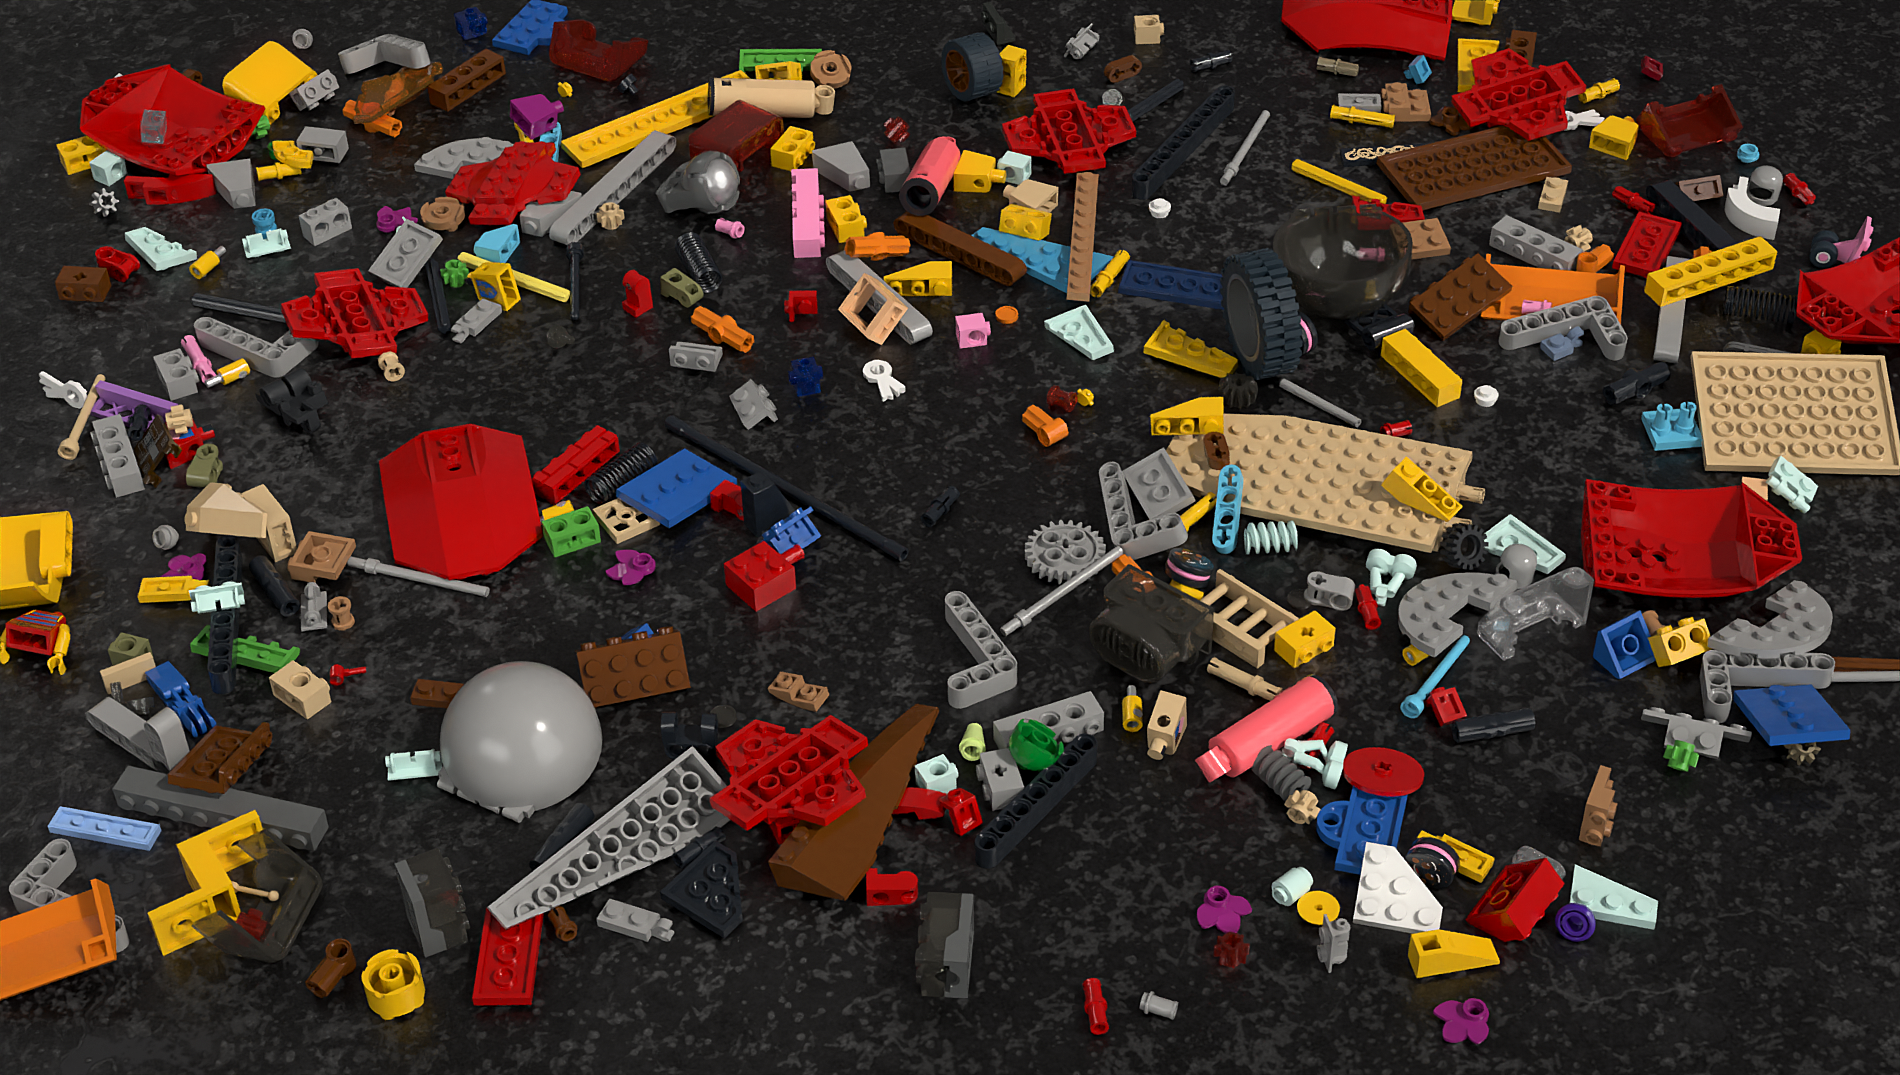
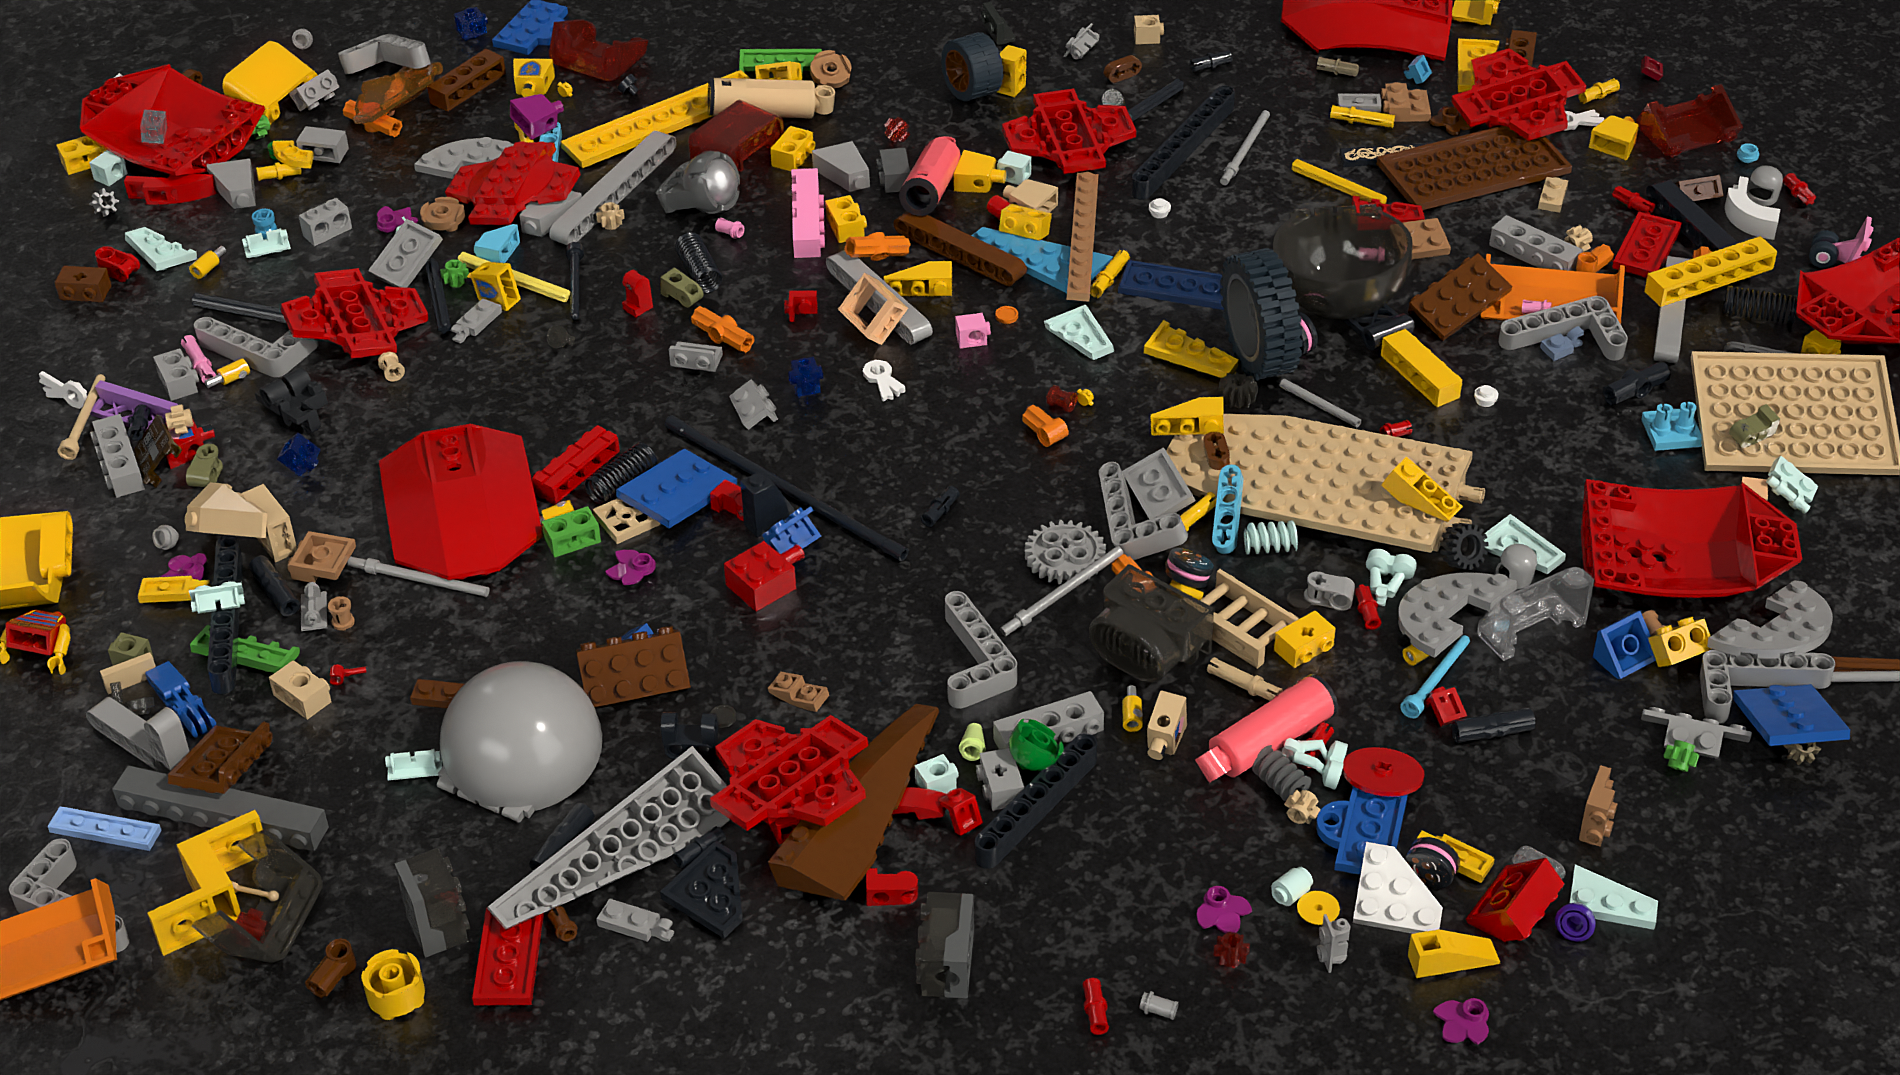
(299, 454): none -> clear blue brick
(533, 76): none -> yellow torso
(996, 204): none -> red piece
(1755, 427): none -> olive leg

